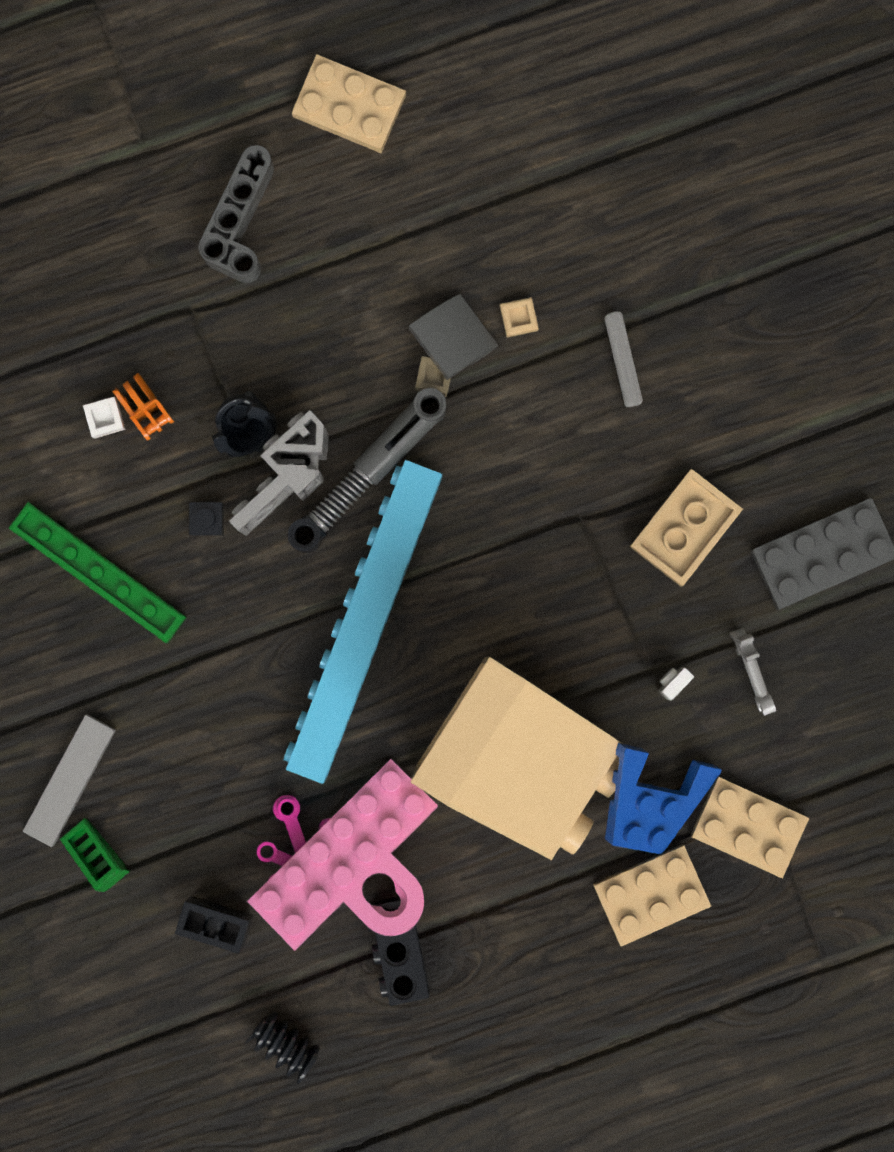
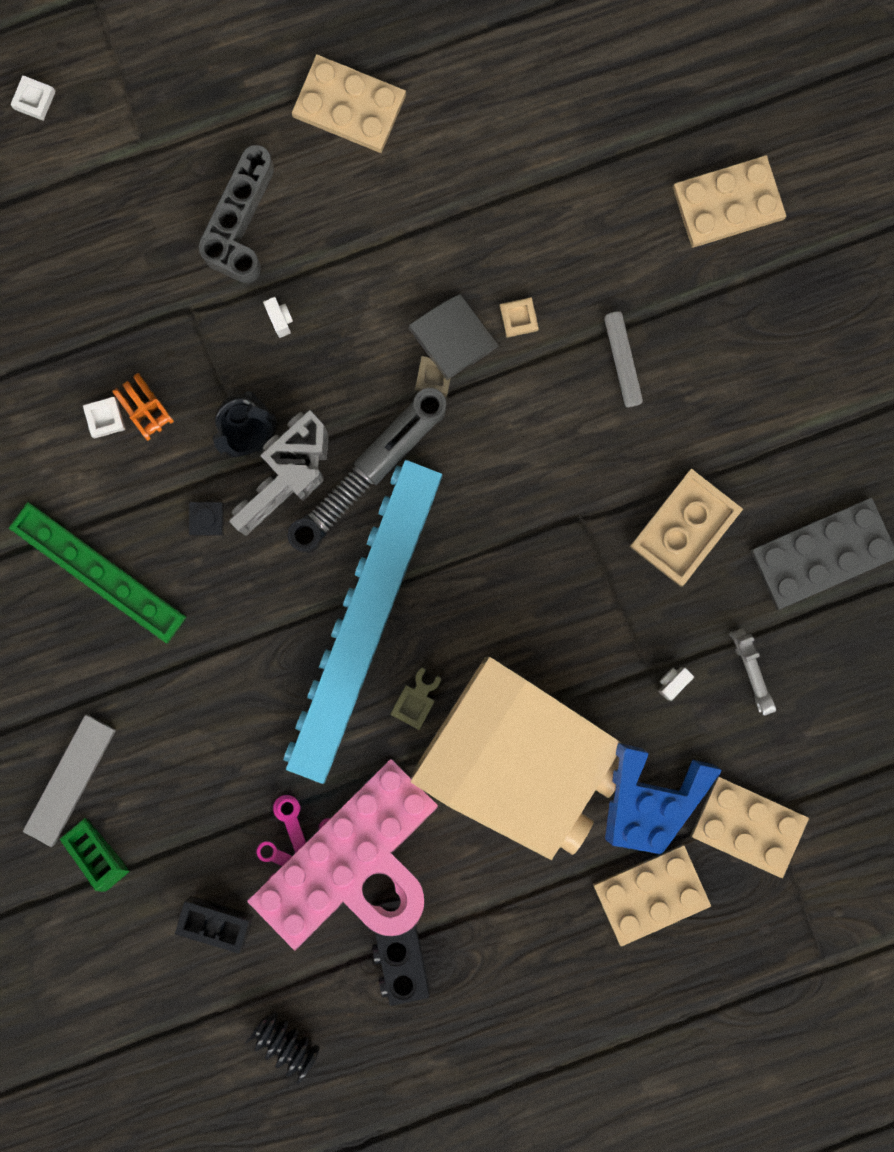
(33, 98): none -> white plate
(279, 316): none -> white plate
(414, 704): none -> olive plate
(729, 201): none -> tan plate

